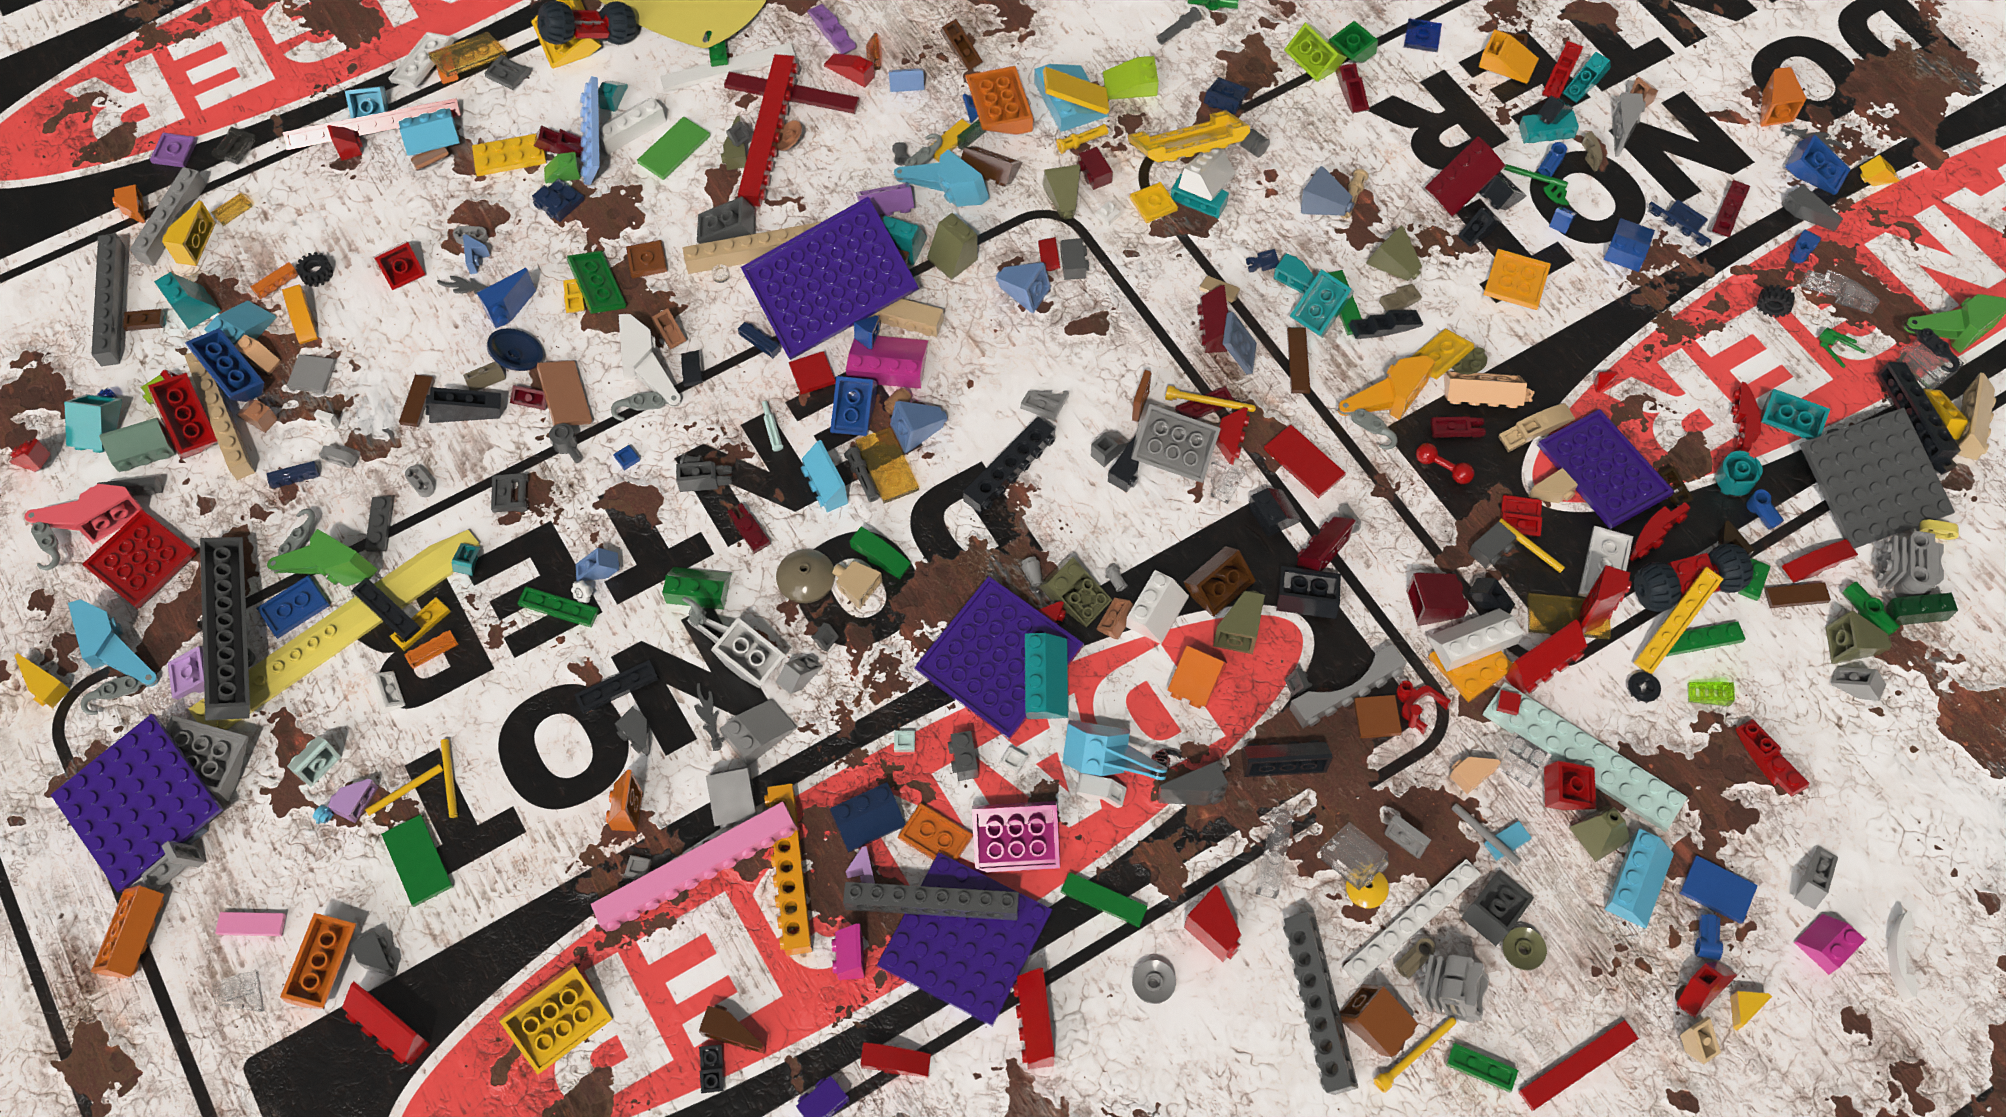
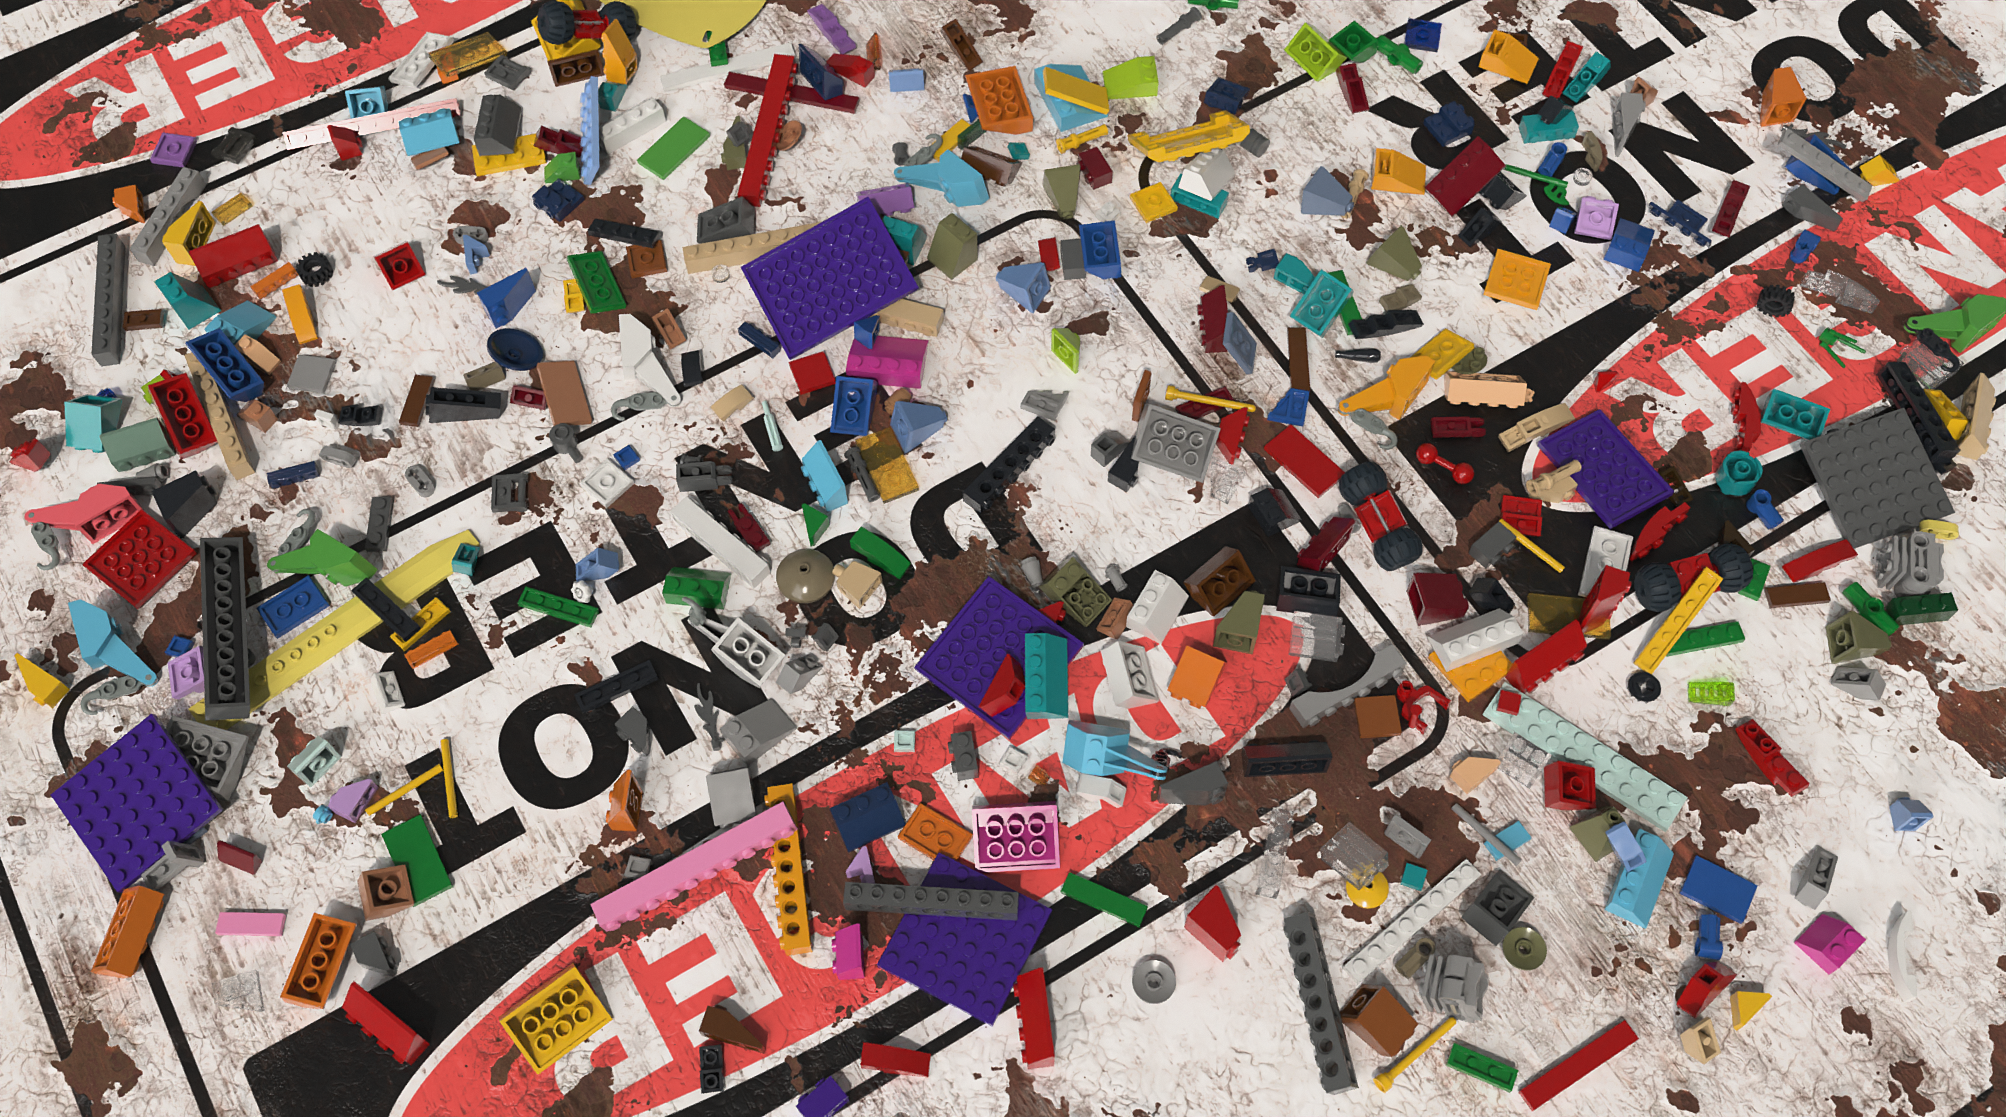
(157, 470): none -> light grey cone
(179, 646): none -> blue tile
(185, 502): none -> black slope
(233, 256): none -> red slope
(238, 857): none -> dark red slope
(357, 416): none -> black slope
(384, 892): none -> nougat slope
(497, 125): none -> dark grey slope
(576, 67): none -> reddish brown slope
(606, 483): none -> white tile
(618, 54): none -> light orange slope
(624, 233): none -> black plate
(720, 542): none -> white brick
(733, 400): none -> tan slope
(796, 636): none -> dark grey tile
(815, 522): none -> green slope
(819, 73): none -> dark blue slope
(1004, 688): none -> red slope
(1018, 151): none -> teal tile
(1039, 776): none -> clear orange hose
(1066, 347): none -> lime slope
(1100, 249): none -> blue slope
(1129, 675): none -> white slope
(1291, 408): none -> blue wing
(1316, 636): none -> clear brick
(1362, 355): none -> black piece
(1380, 516): none -> black plate
(1397, 173): none -> light orange slope
(1399, 54): none -> green piece
(1413, 877): none -> teal tile
(1449, 124): none -> dark blue plate
(1547, 480): none -> tan pin
(1582, 176): none -> clear tile
(1596, 217): none -> lavender plate
(1625, 846): none -> medium blue slope
(1824, 165): none -> light grey plate
(1909, 814): none -> medium blue slope

